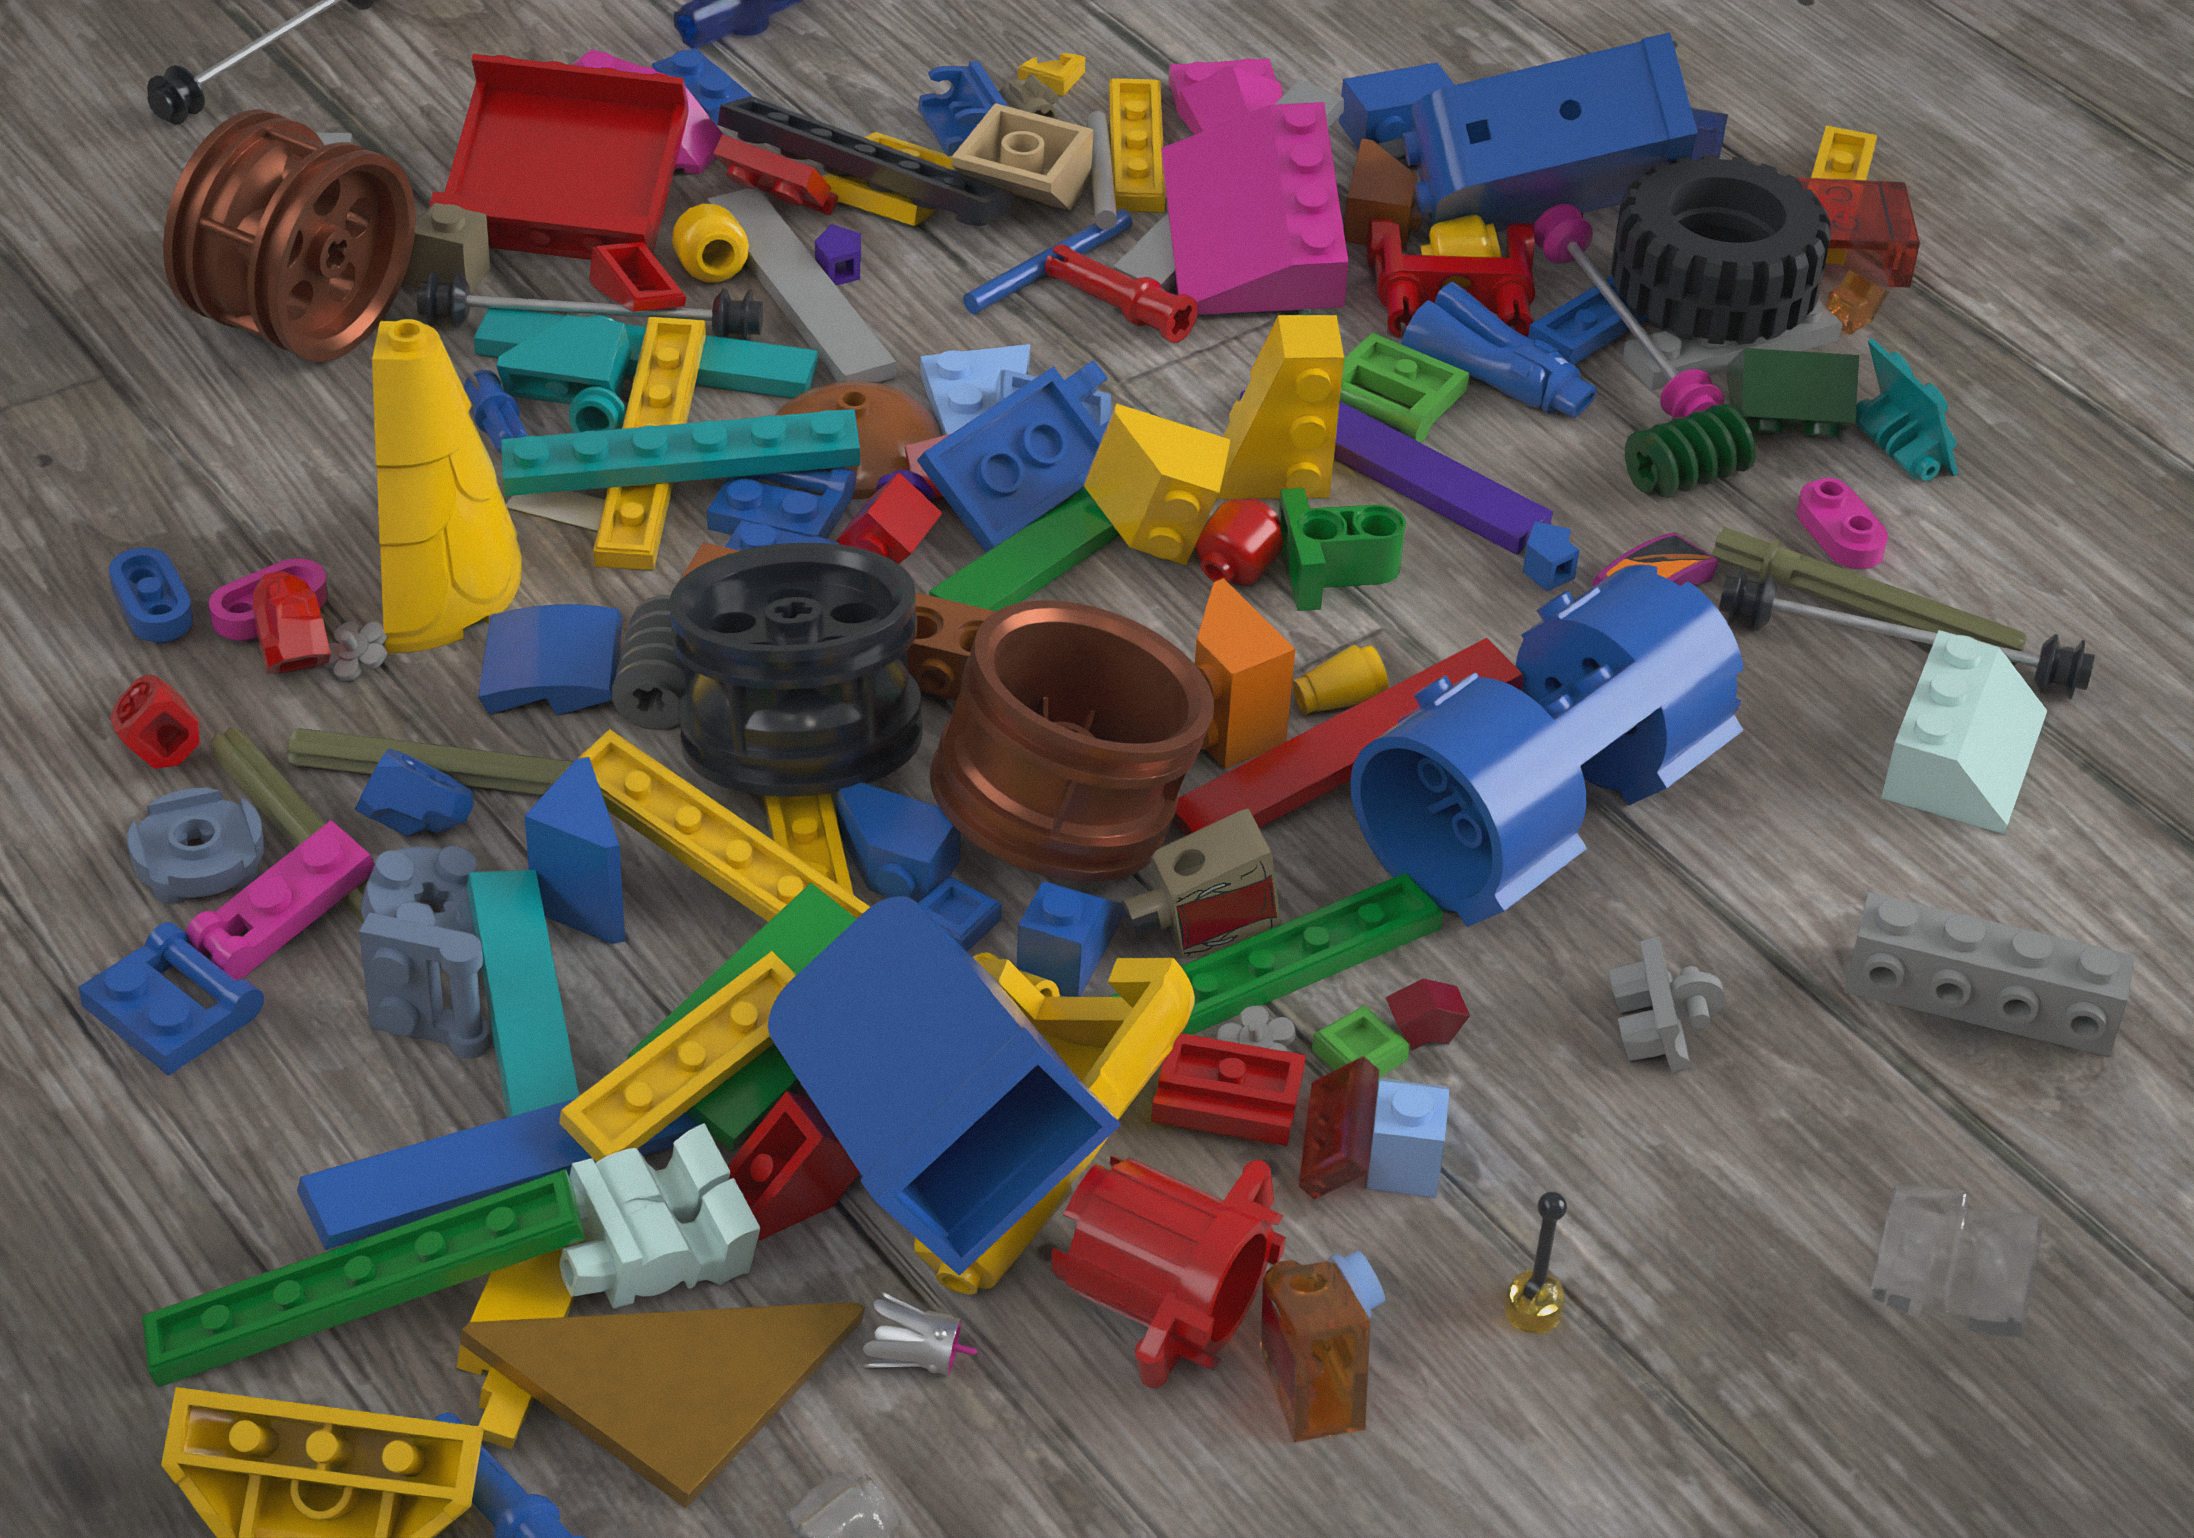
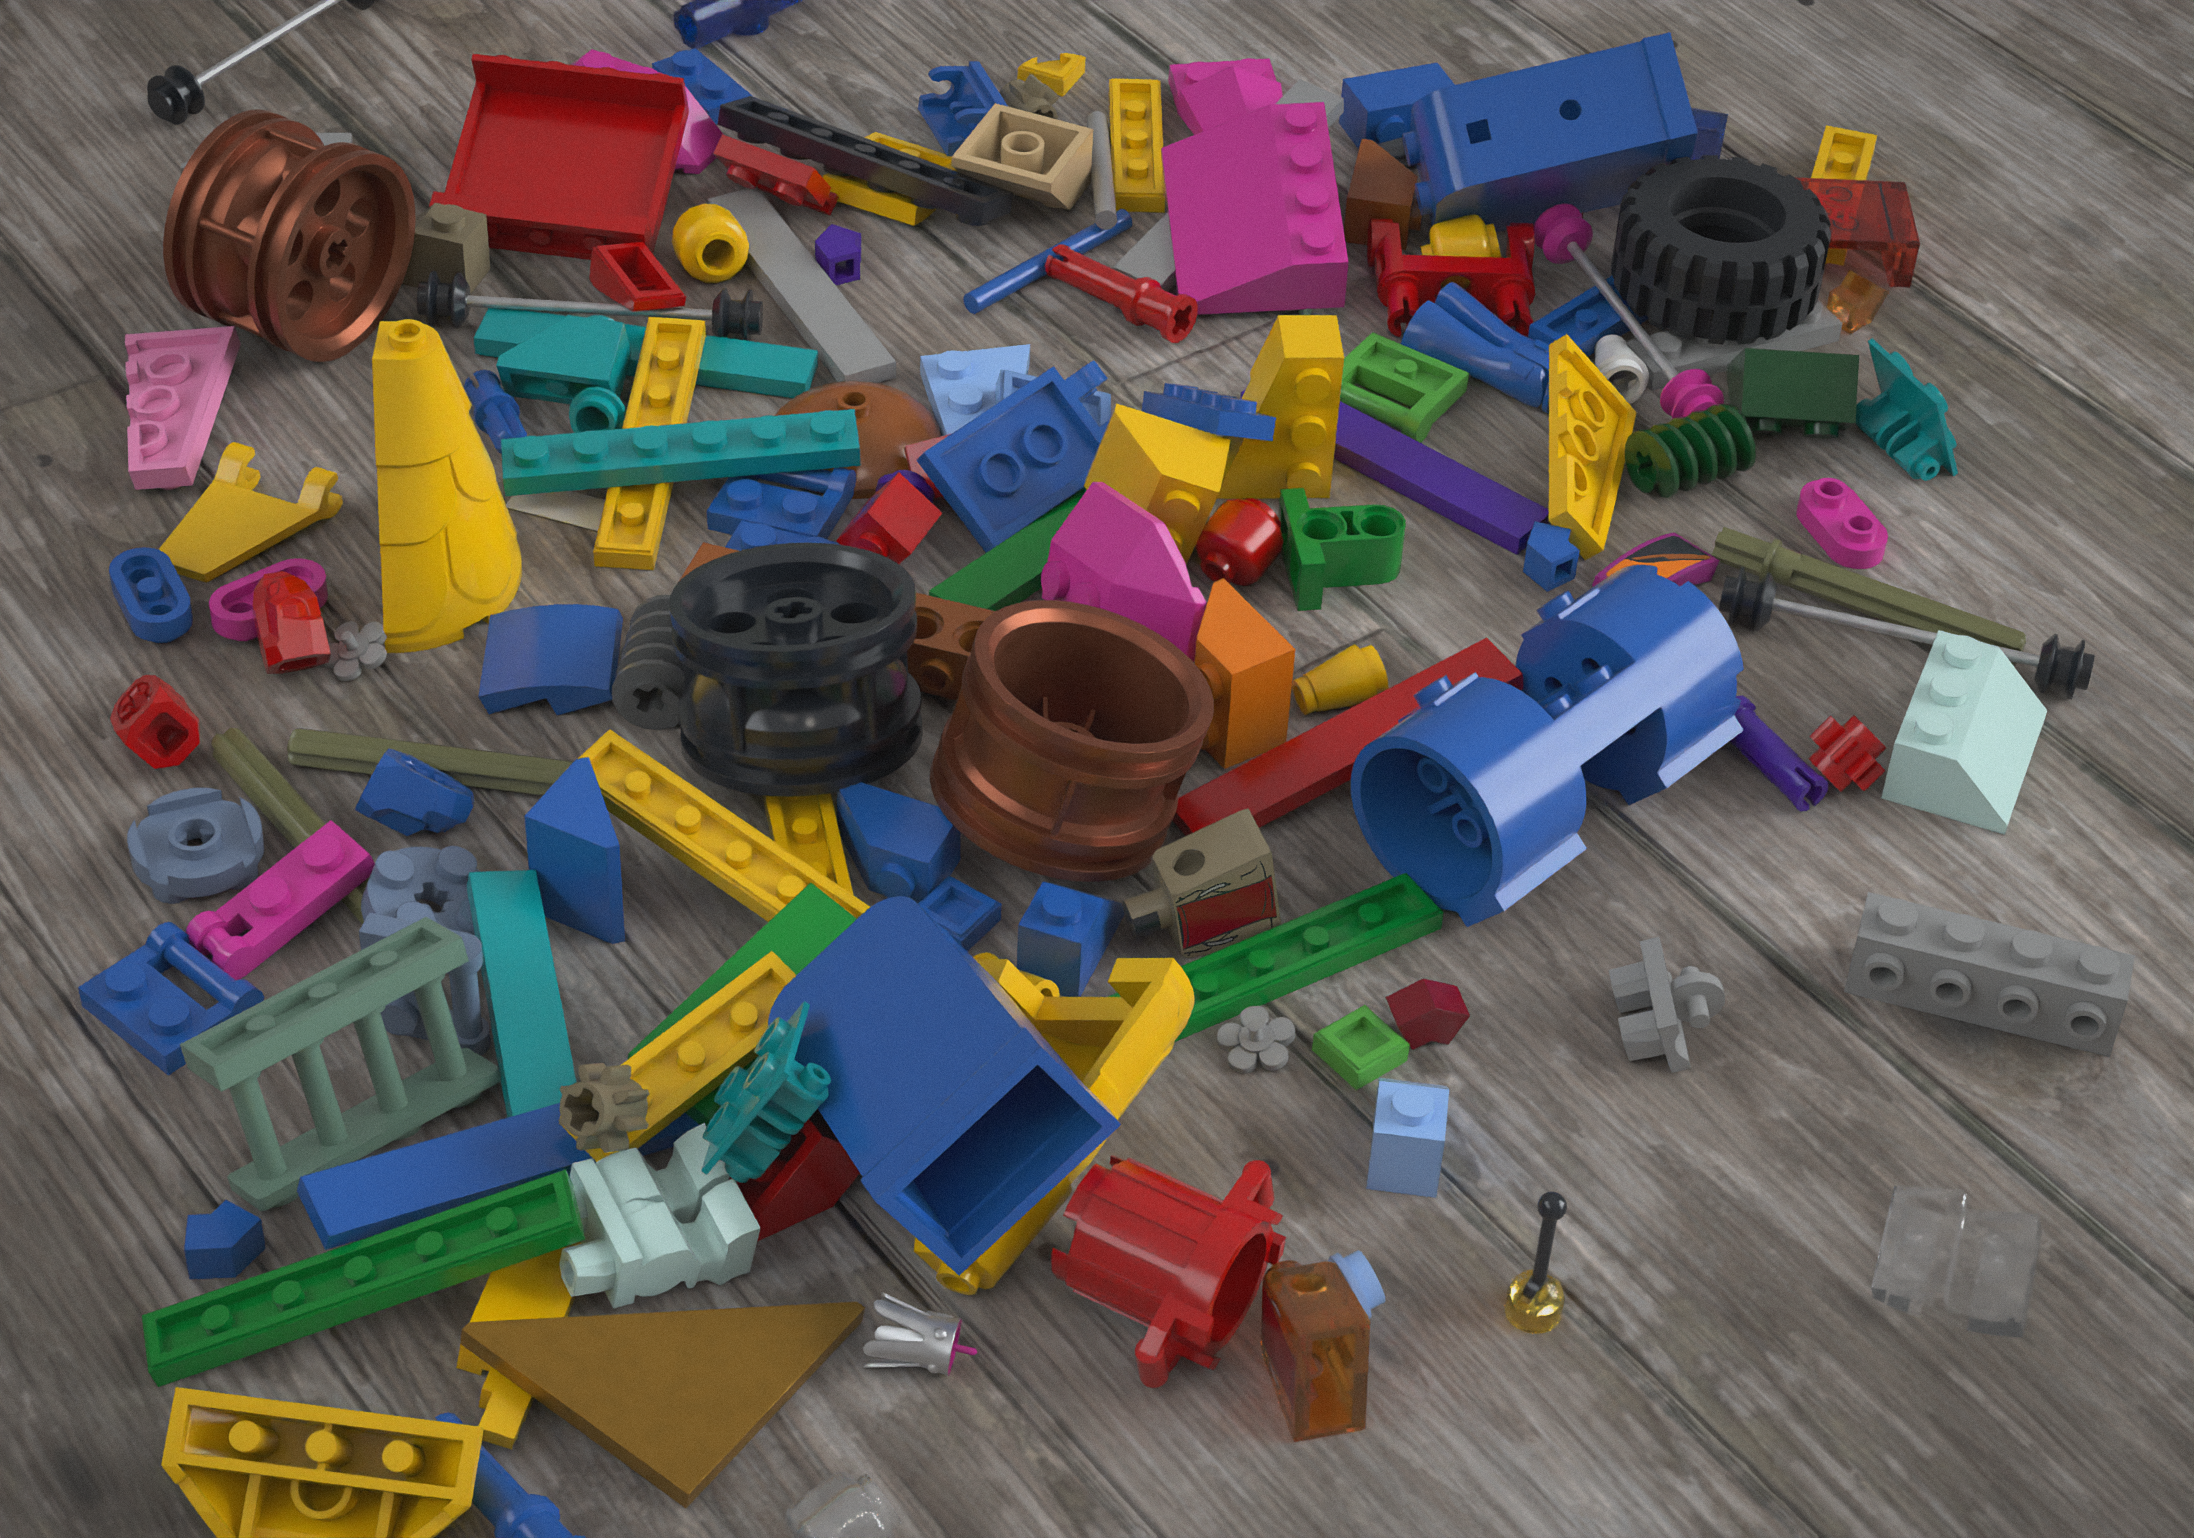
(174, 401): none -> bright pink wing
(222, 1242): none -> blue piece
(238, 523): none -> yellow flag
(296, 1025): none -> sand green fence
(603, 1107): none -> dark tan gear
(764, 1102): none -> teal hinge
(1124, 563): none -> dark pink wedge
(1209, 411): none -> blue plate
(1229, 1089): red plate -> none
(1339, 1128): clear red plate -> none
(1585, 446): none -> yellow wing
(1621, 367): none -> white cone
(1776, 759): none -> dark purple pin
(1847, 753): none -> red gear

